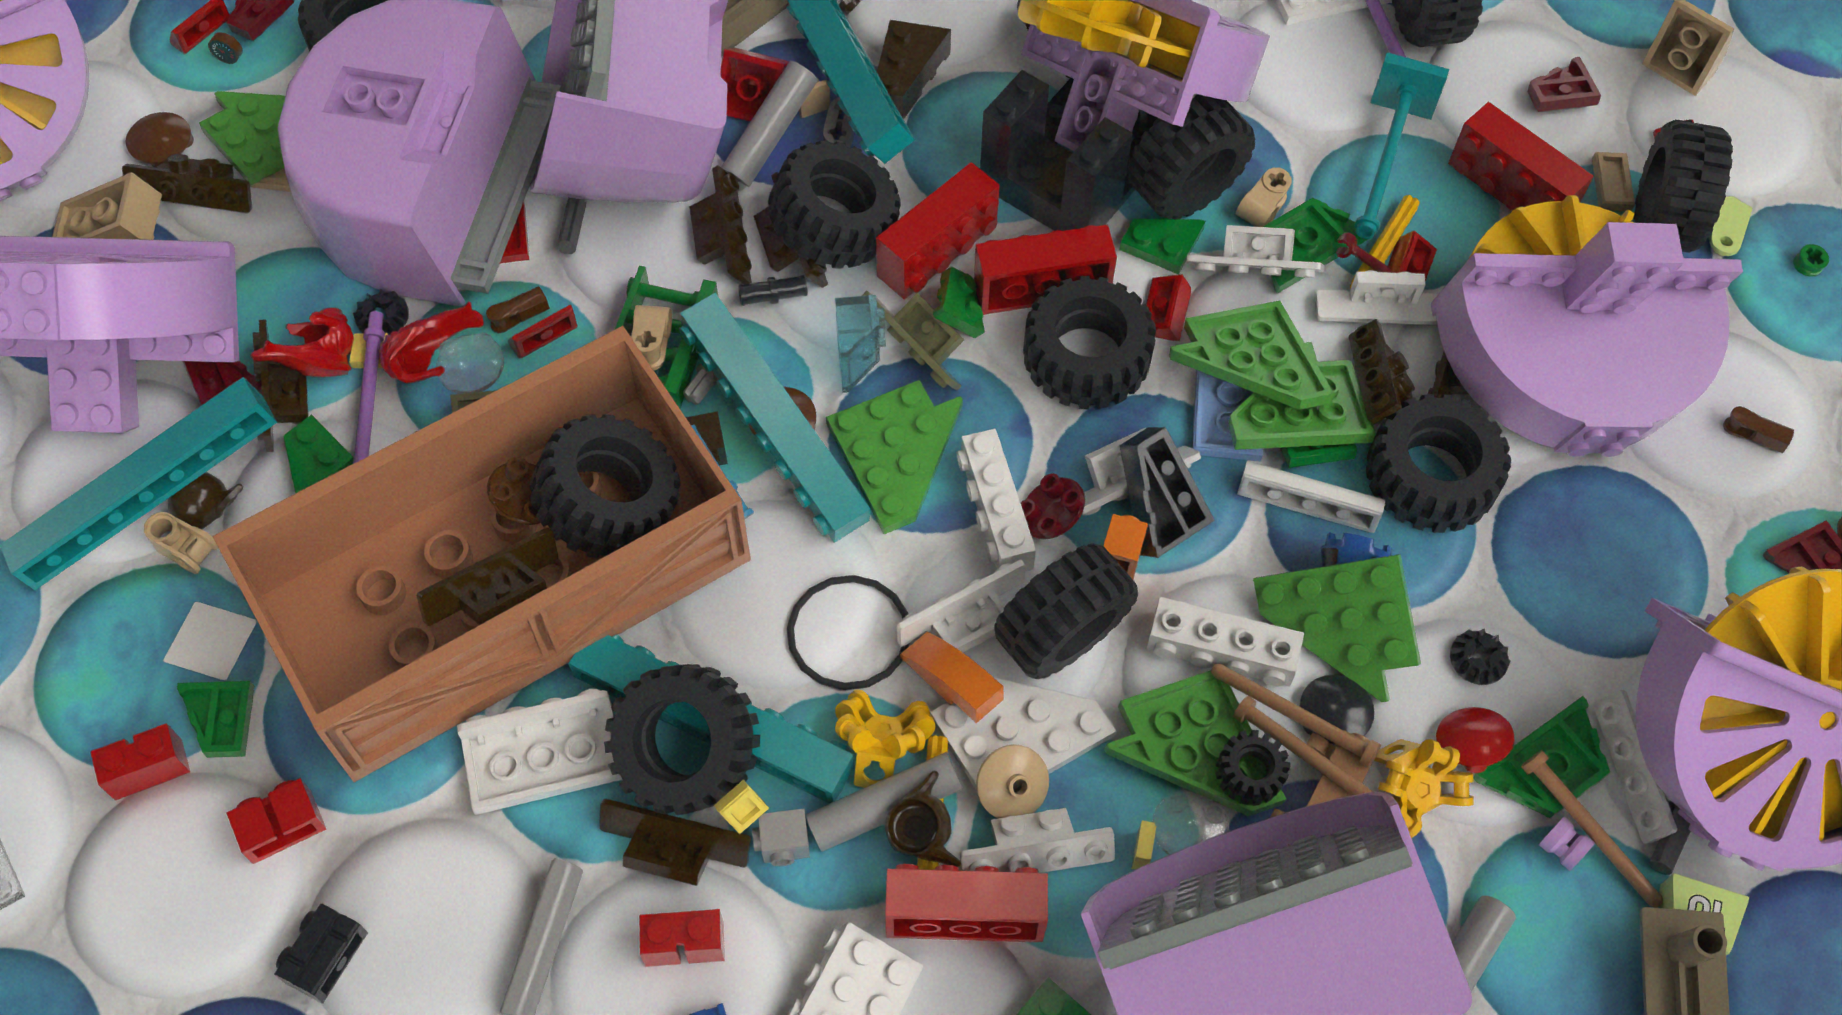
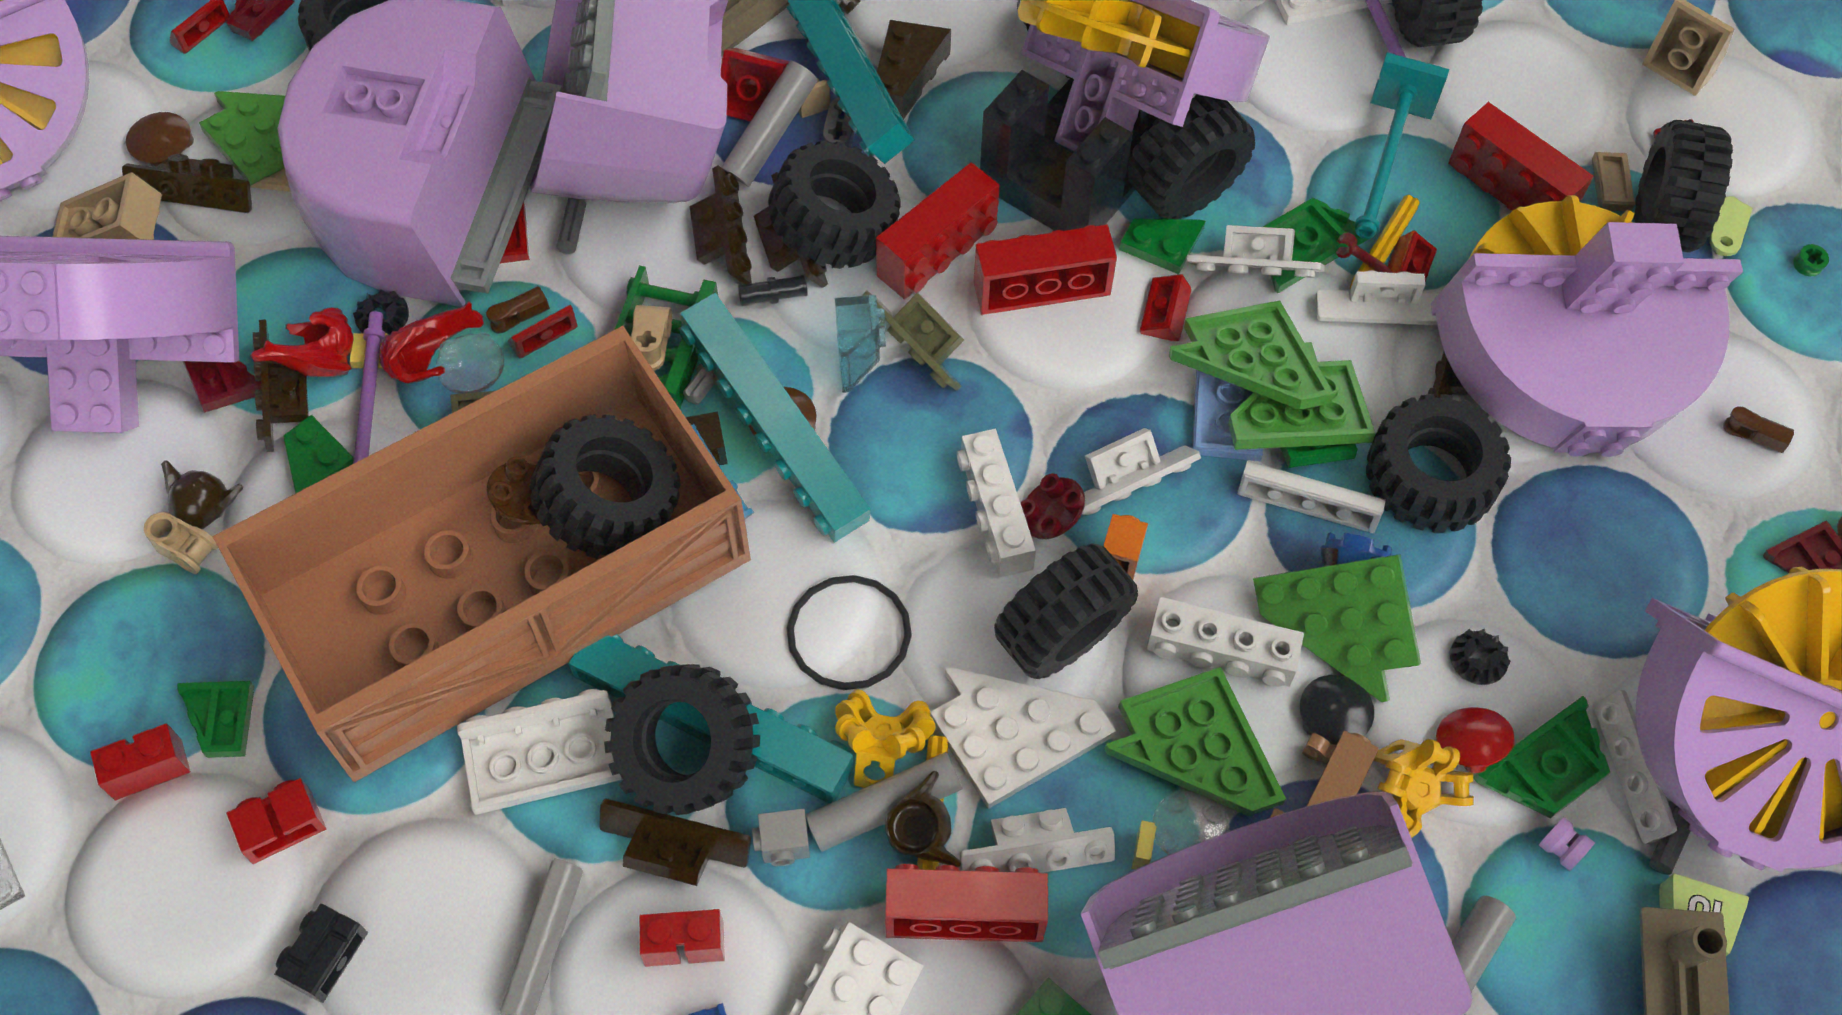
(137, 484): teal brick -> none
(210, 641): white sticker -> none
(225, 48): tile -> none
(491, 583): dark brown bracket -> none
(741, 806): light yellow tile -> none
(895, 449): bright green wing -> none
(954, 676): orange slope -> none
(959, 303): green wing -> none
(967, 615): white bracket -> none
(999, 774): tan dish -> none
(1096, 307): black tyre -> none
(1162, 491): black wedge -> none
(1247, 711): medium nougat bar -> none
(1263, 750): black tyre -> none
(1265, 198): tan piece -> none
(1360, 748): medium nougat bar -> none
(1379, 372): dark brown bracket -> none
(1564, 88): dark red wing -> none
(1592, 828): medium nougat bar -> none

